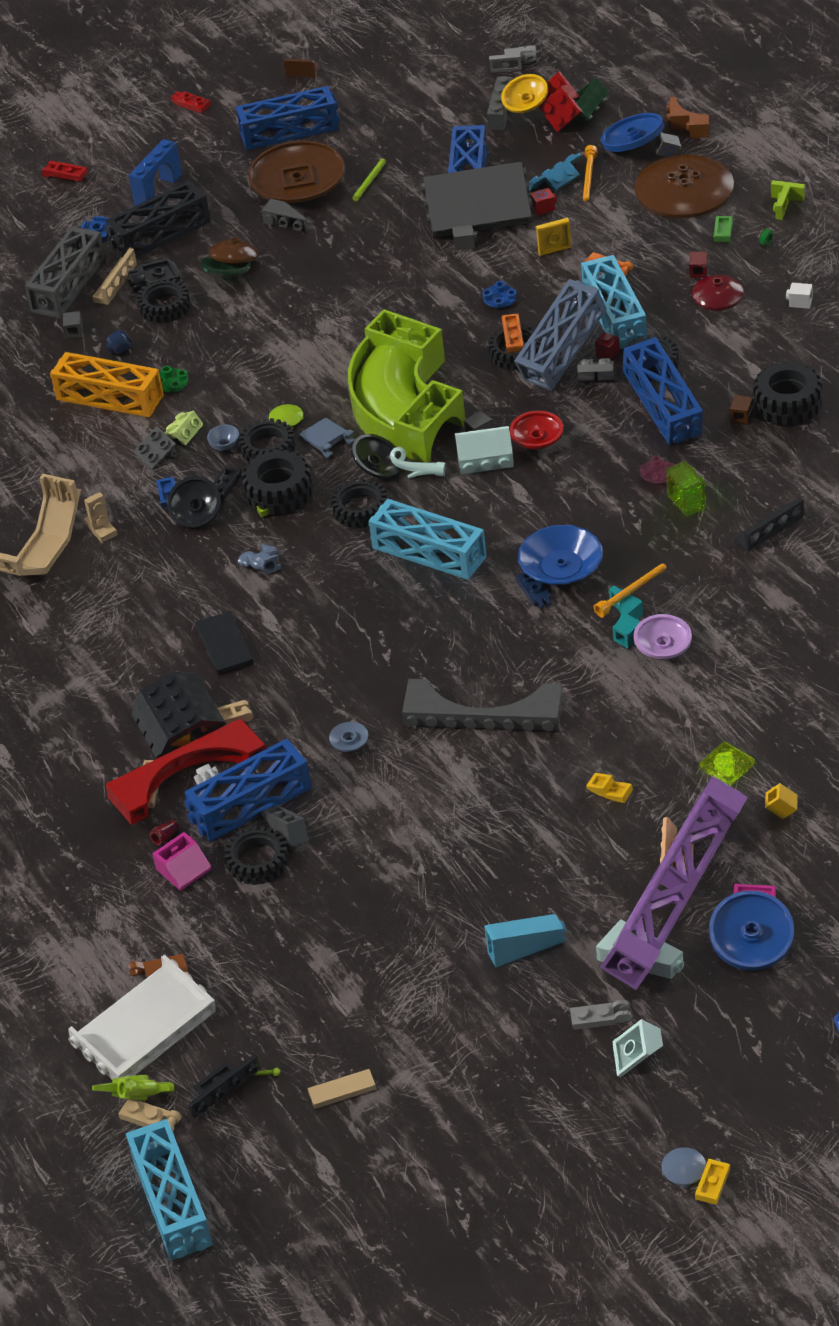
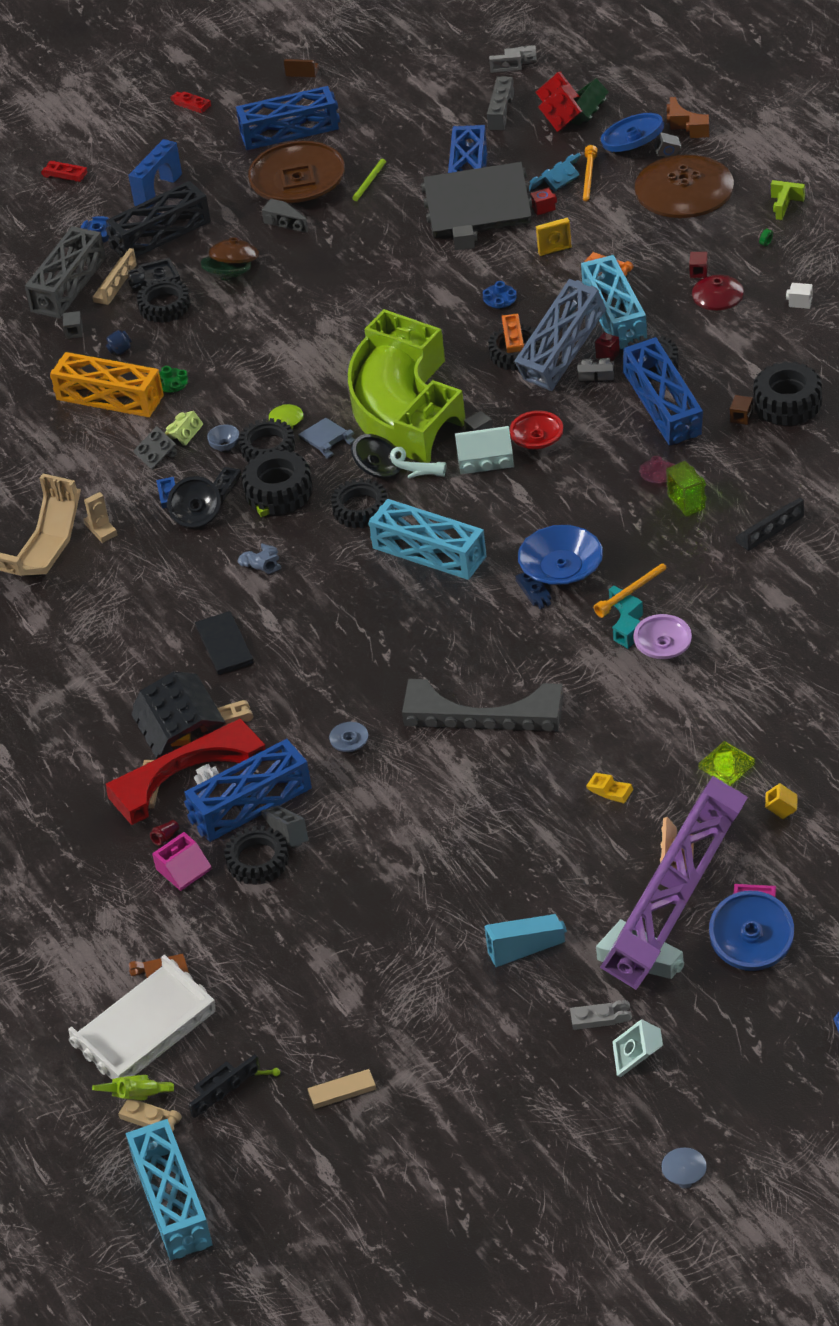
(524, 93): yellow dish -> none
(712, 1181): yellow plate -> none
(723, 228): bright green tile -> none

